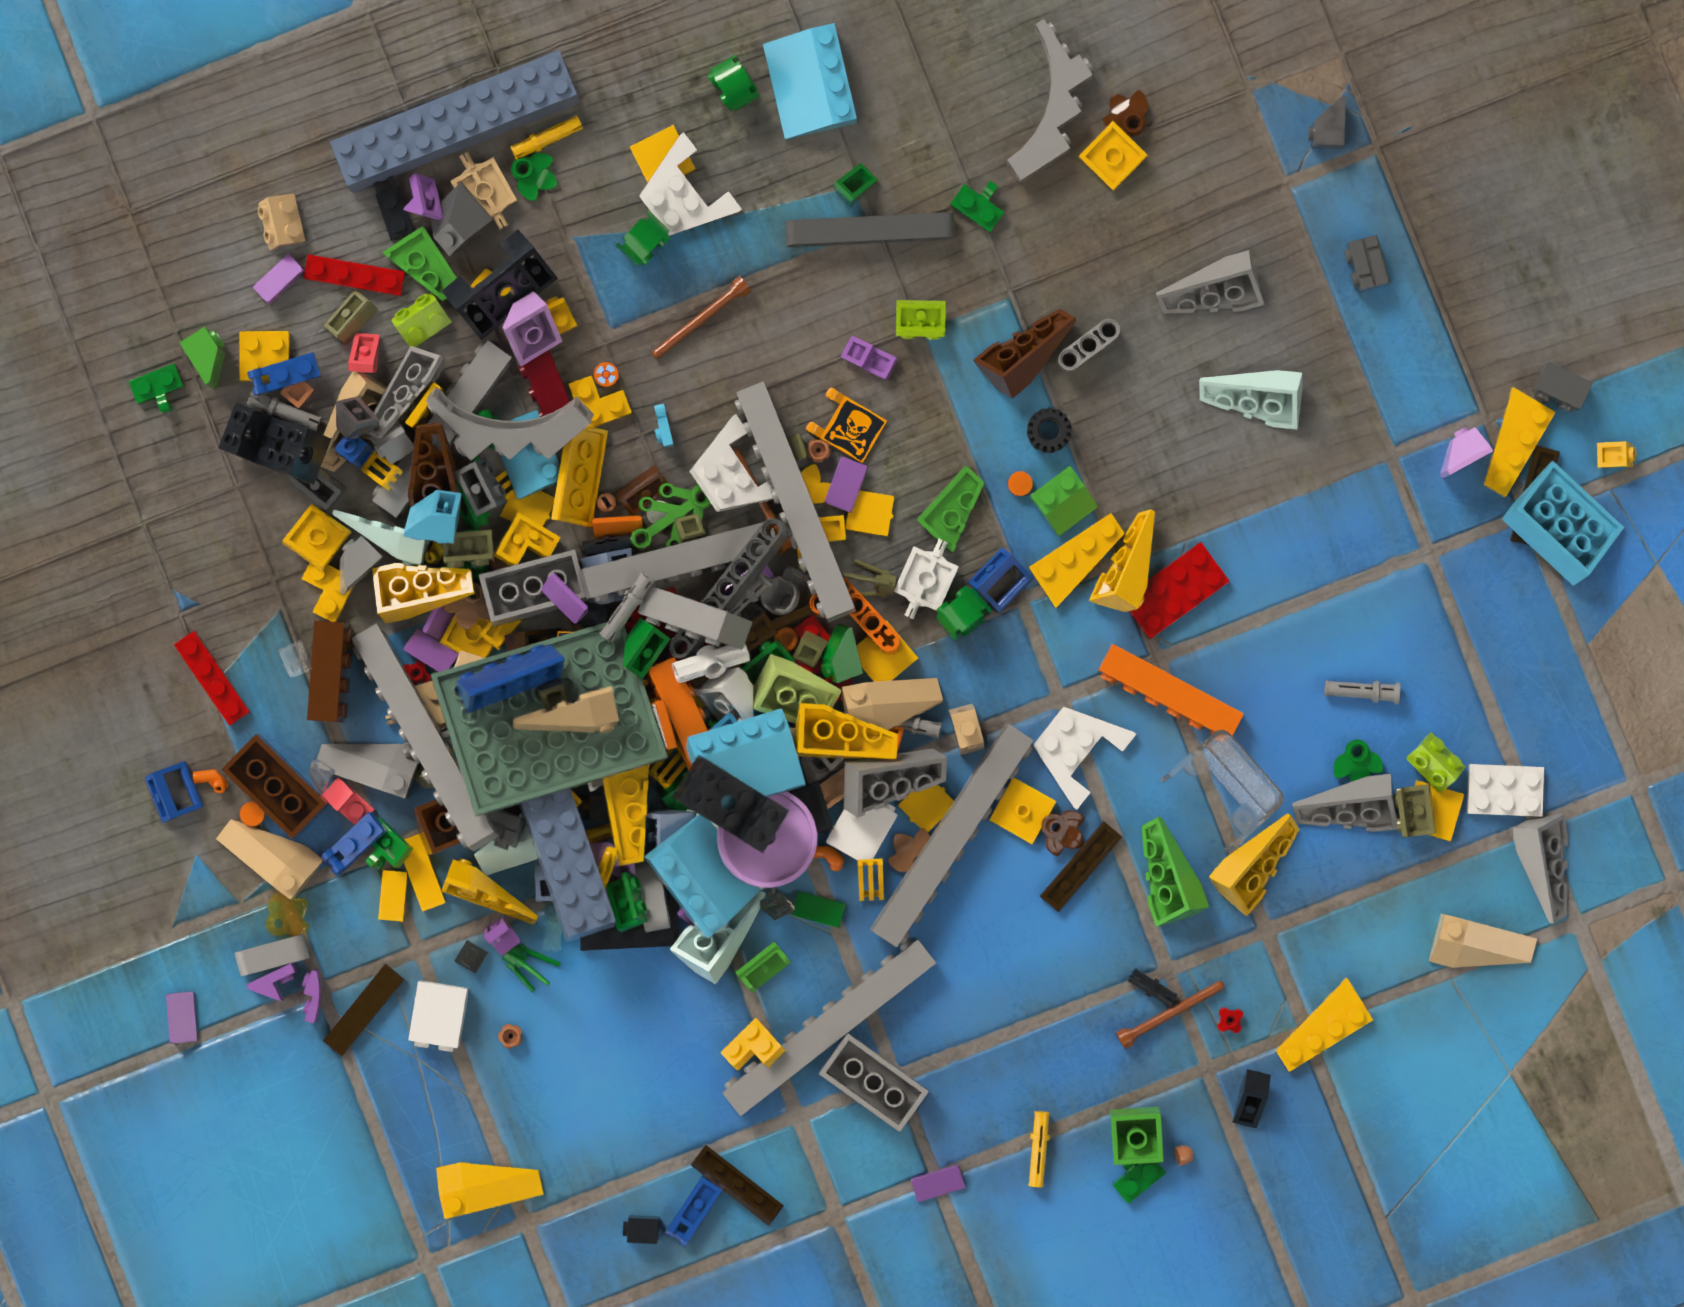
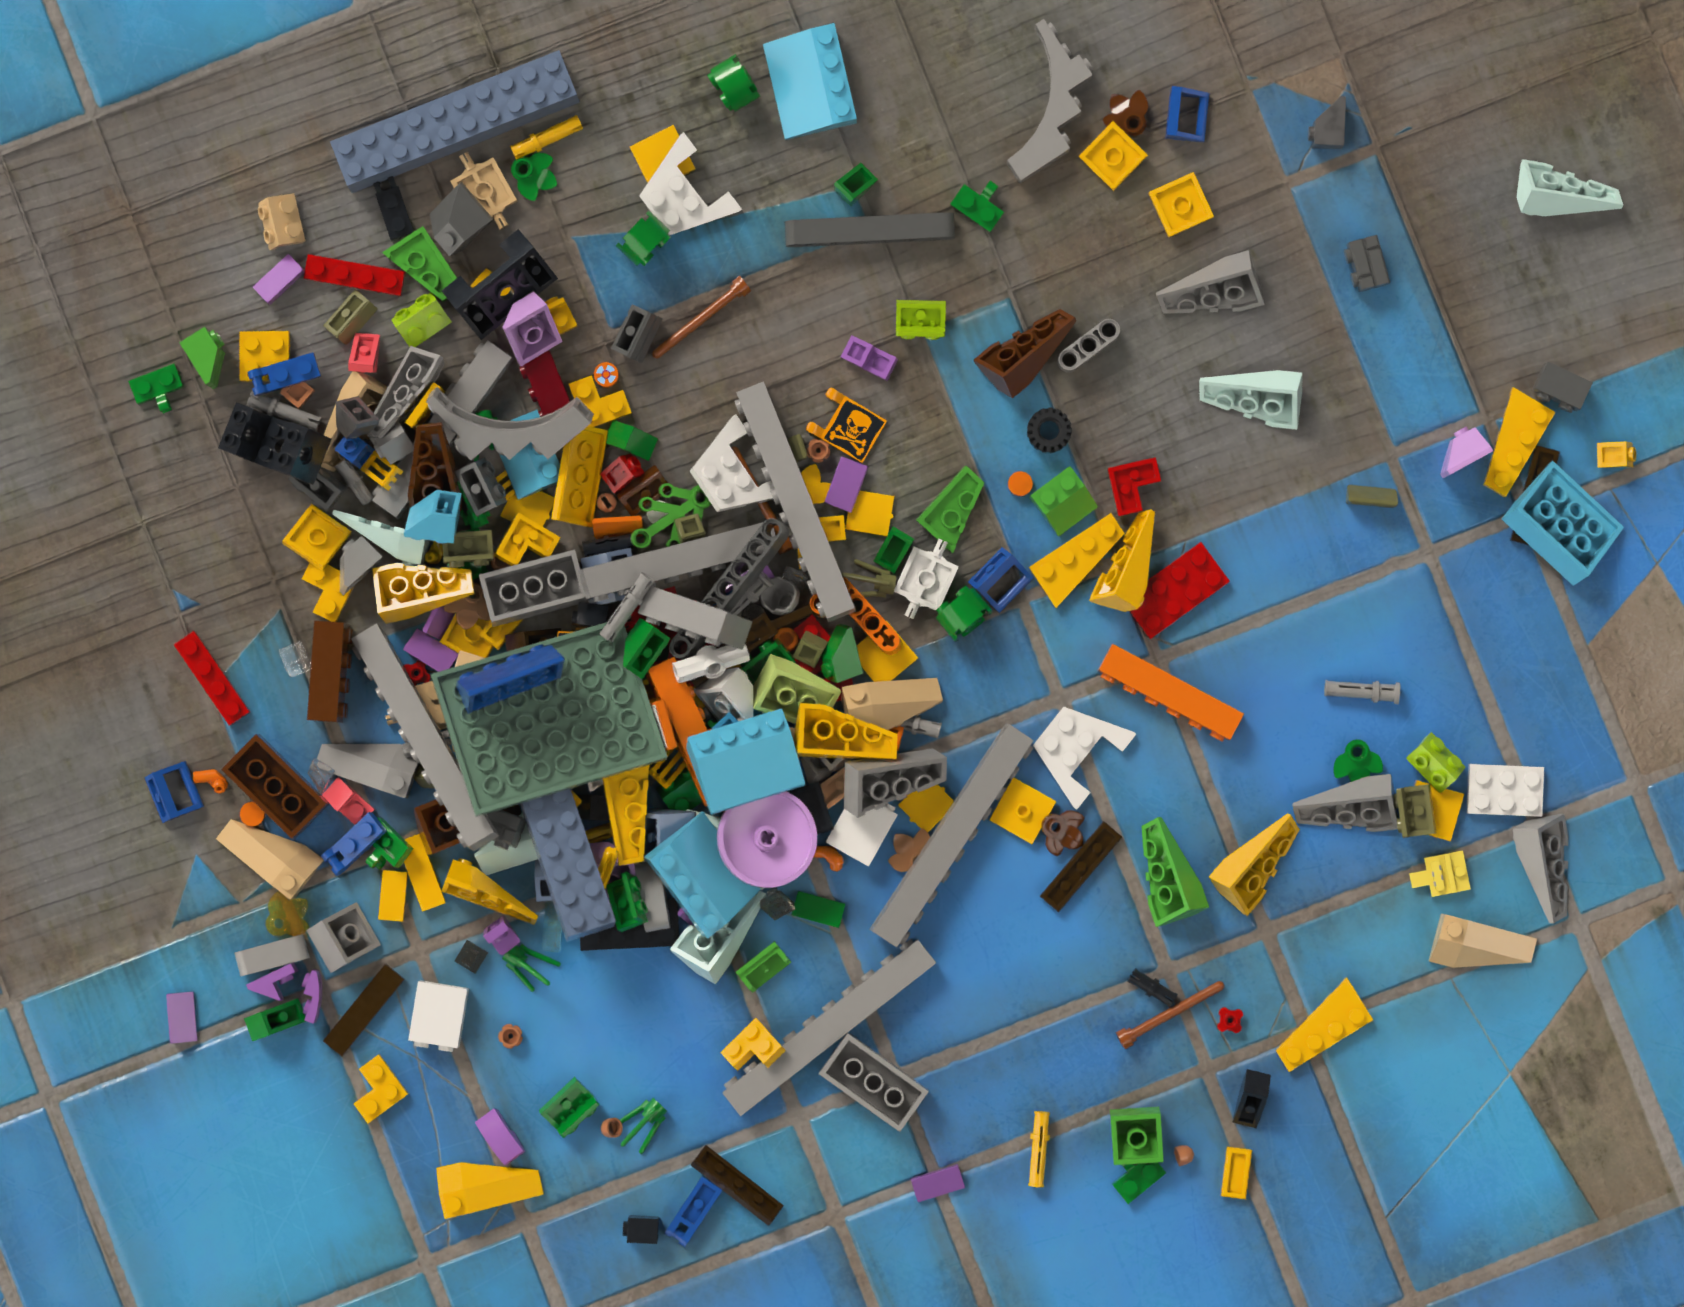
(275, 1019): none -> green slope
(343, 937): none -> light grey slope
(354, 481): none -> light grey axle
(386, 1089): none -> yellow plate
(425, 197): medium lavender slope -> none
(499, 1136): none -> medium lavender slope
(552, 693): olive slope -> none
(564, 598): medium lavender slope -> none
(569, 1107): none -> green bracket
(590, 713): tan wedge -> none
(611, 1127): none -> nougat hinge
(622, 472): none -> red bracket
(631, 440): none -> green slope
(636, 333): none -> dark grey brick
(652, 1112): none -> green plant
(663, 433): medium azure plate -> none
(751, 818): black plate -> none
(871, 893): yellow tile -> none
(893, 549): none -> green slope
(966, 729): tan torso -> none
(1126, 479): none -> red plate
(1173, 114): none -> blue tile
(1181, 204): none -> yellow plate
(1236, 1172): none -> yellow tile
(1239, 775): clear windscreen -> none
(1371, 496): none -> olive slope
(1443, 873): none -> light yellow piece
(1553, 193): none -> light aqua wedge

